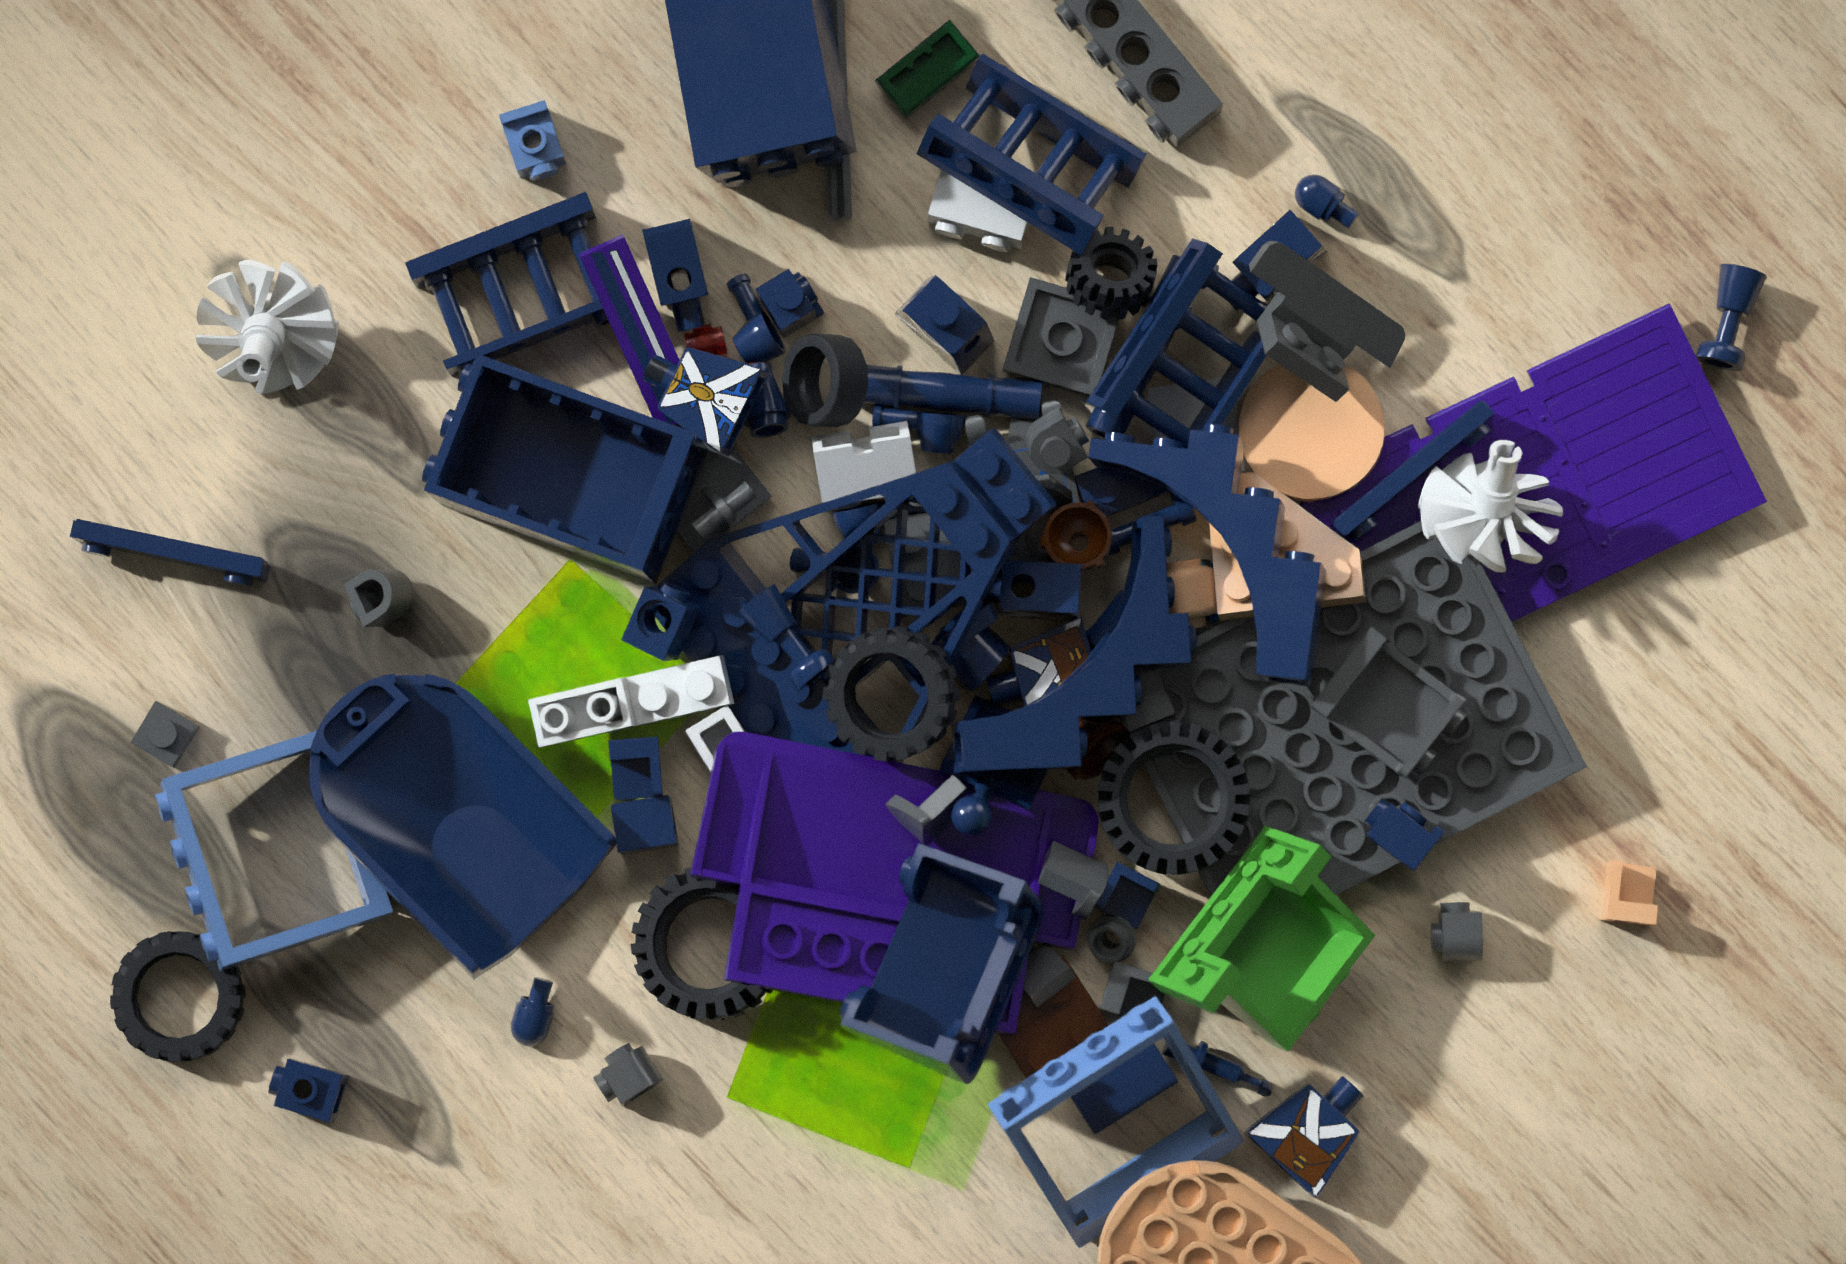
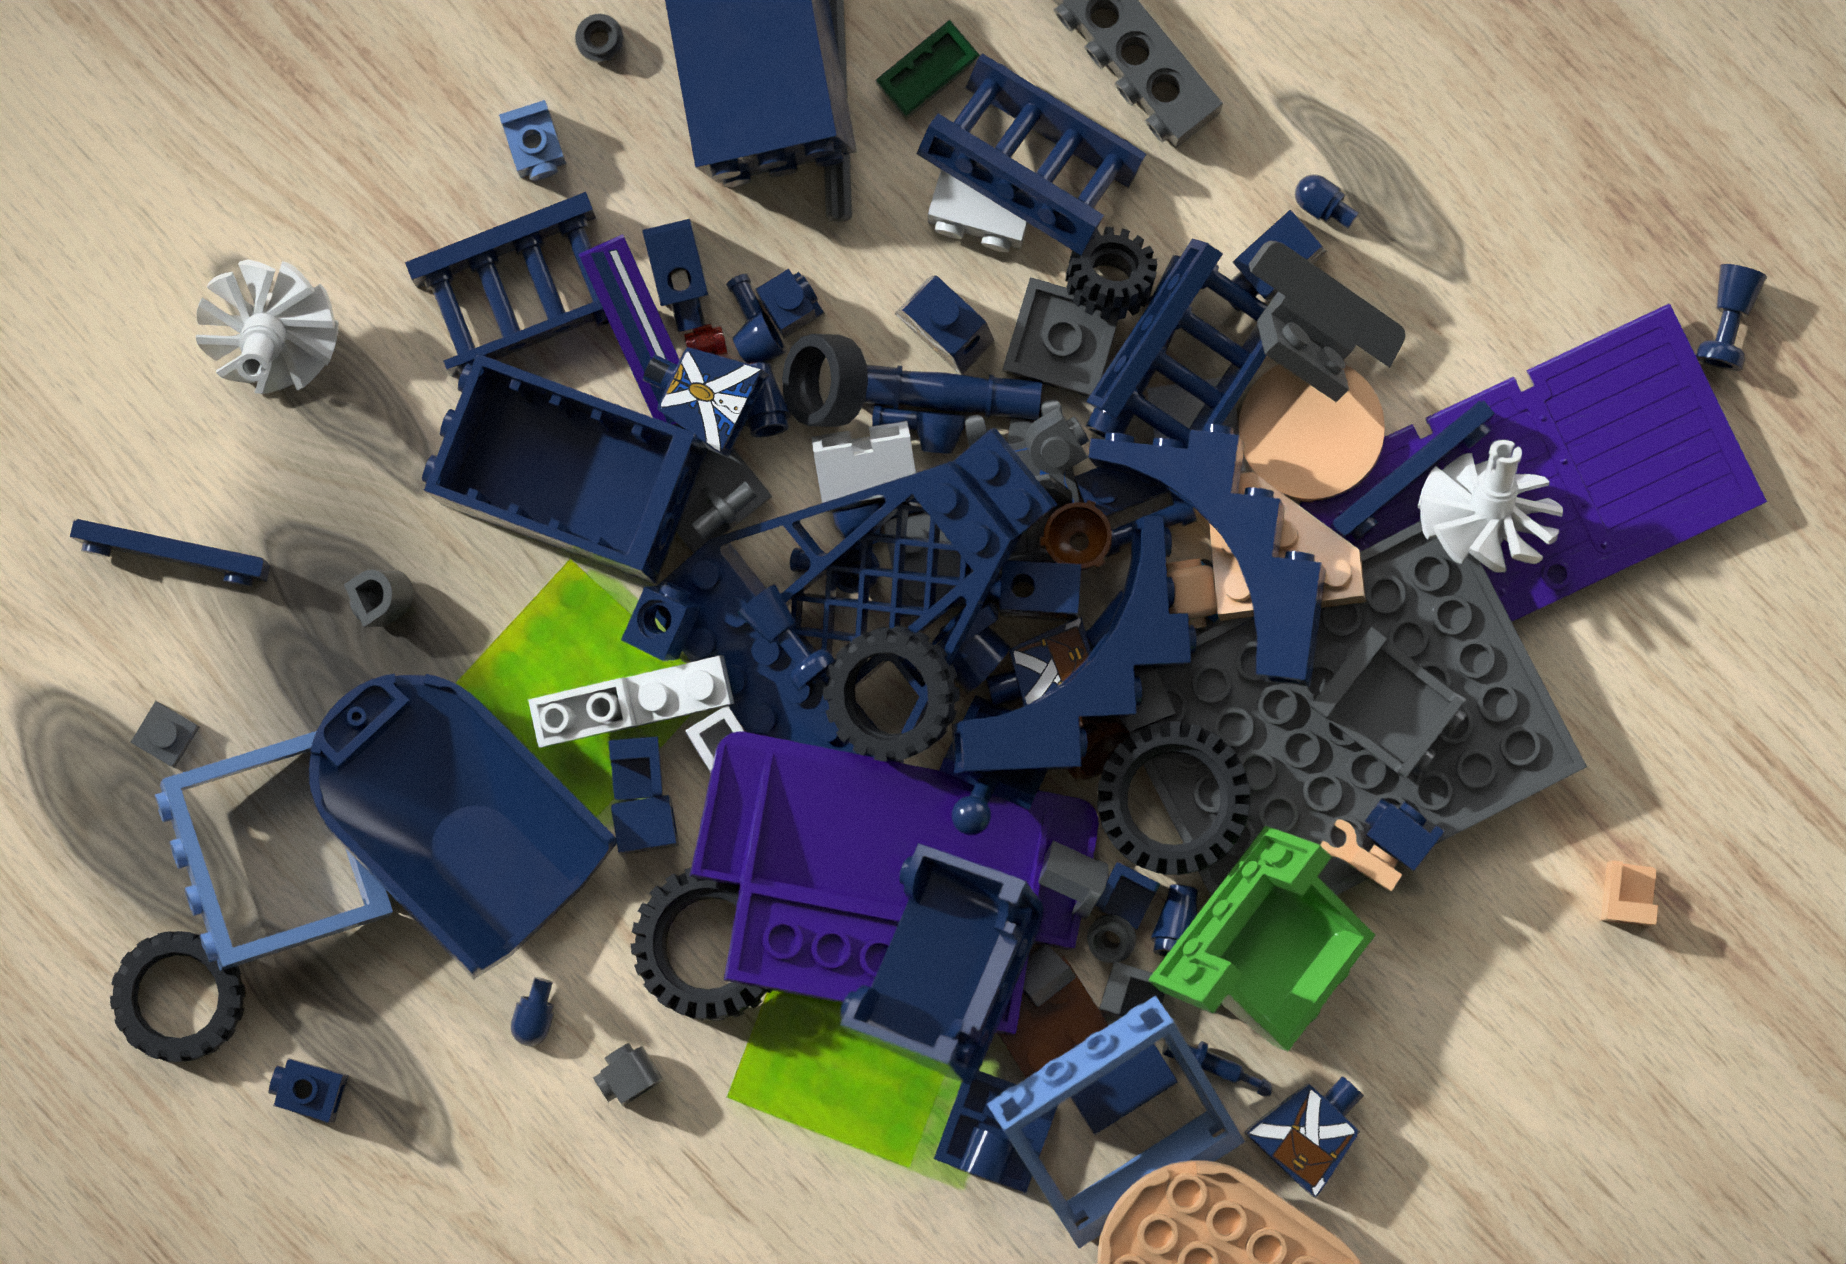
(599, 23): none -> dark grey plate
(932, 815): dark grey tile -> none
(978, 1142): none -> dark blue plate
(1174, 918): none -> dark blue cone
(1374, 864): none -> light nougat plate
(1458, 933): dark grey plate -> none

